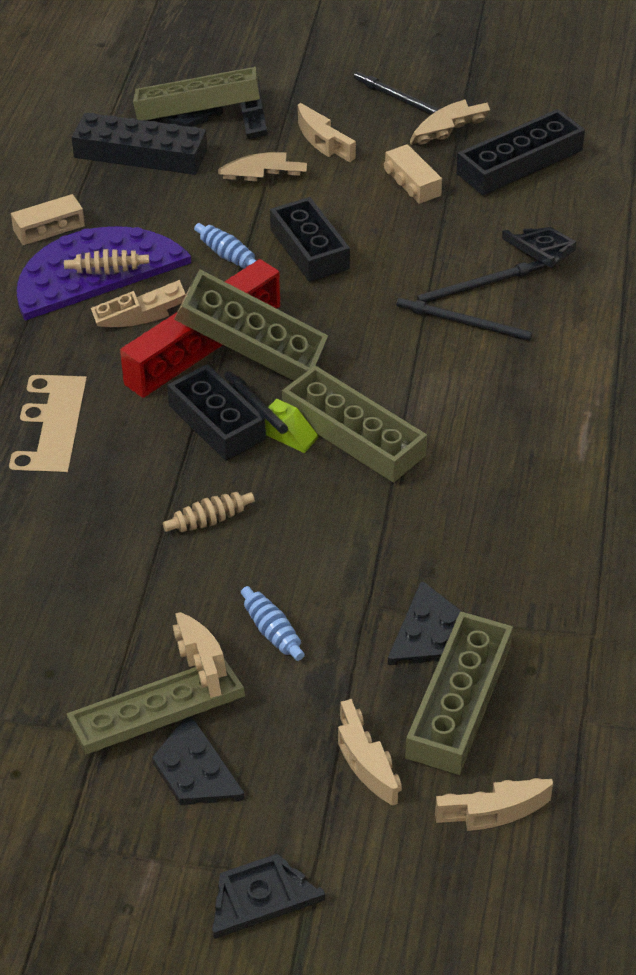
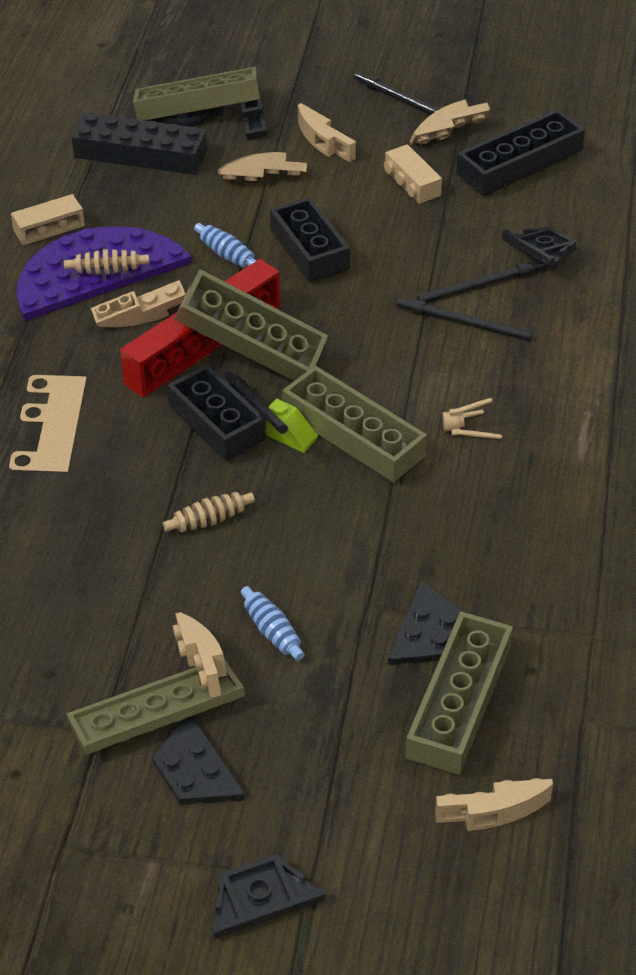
(366, 758): tan slope -> none
(455, 419): none -> tan plant

